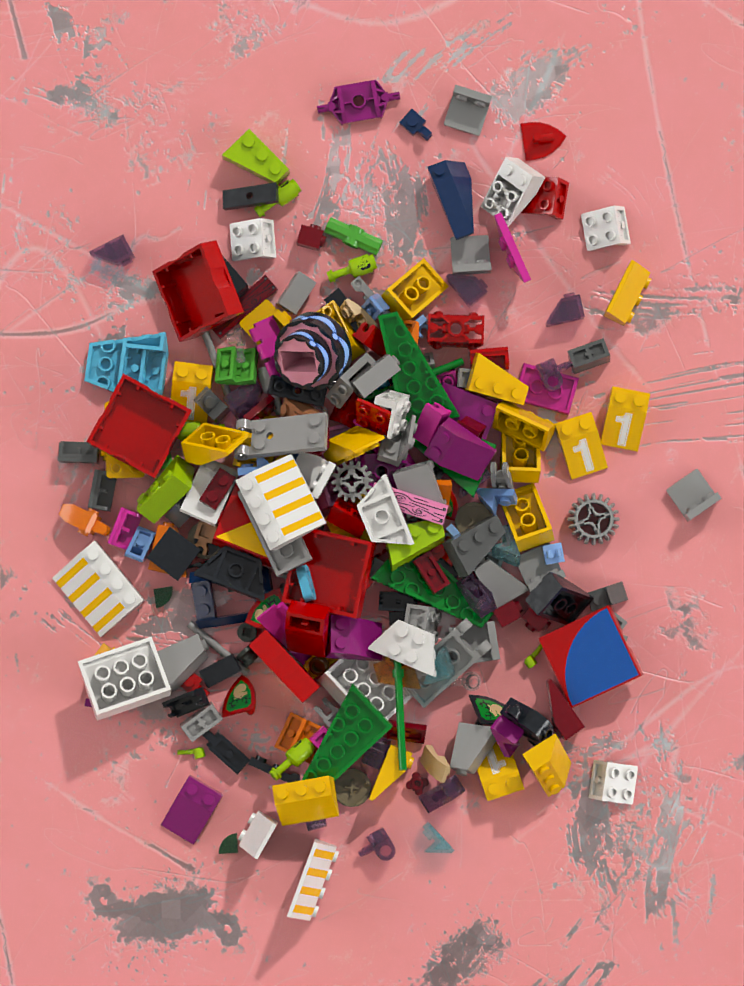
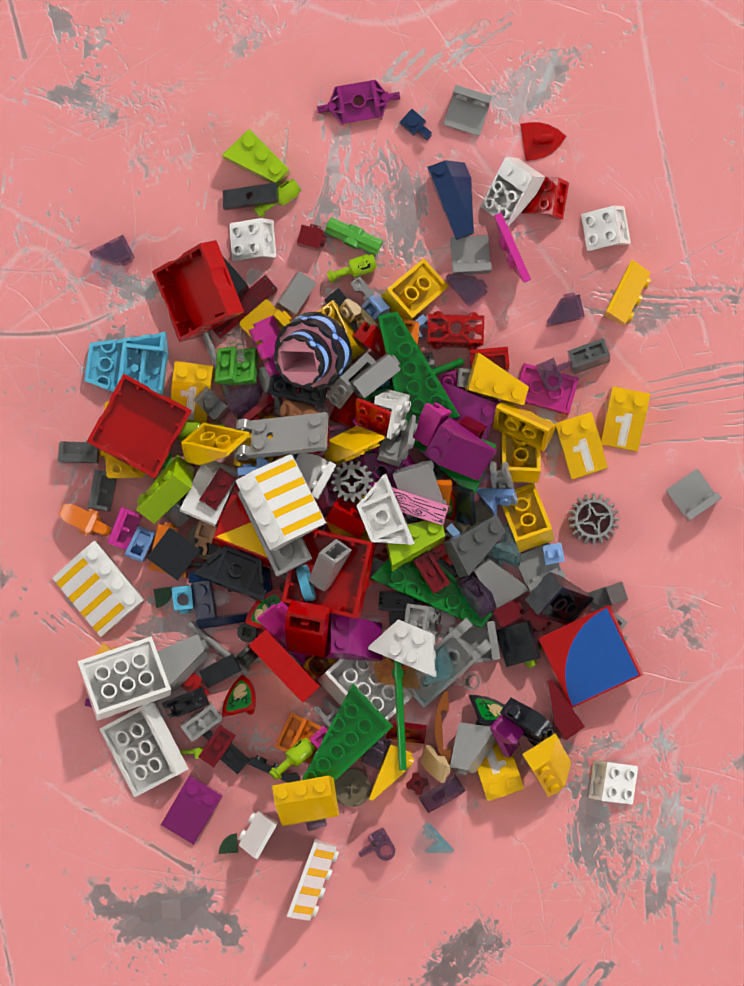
(144, 748): none -> white slope
(176, 593): none -> medium azure brick
(217, 746): none -> dark red plate
(329, 565): none -> light grey slope
(443, 705): none -> dark orange slope
(465, 505): none -> black tile
(518, 643): none -> black tile

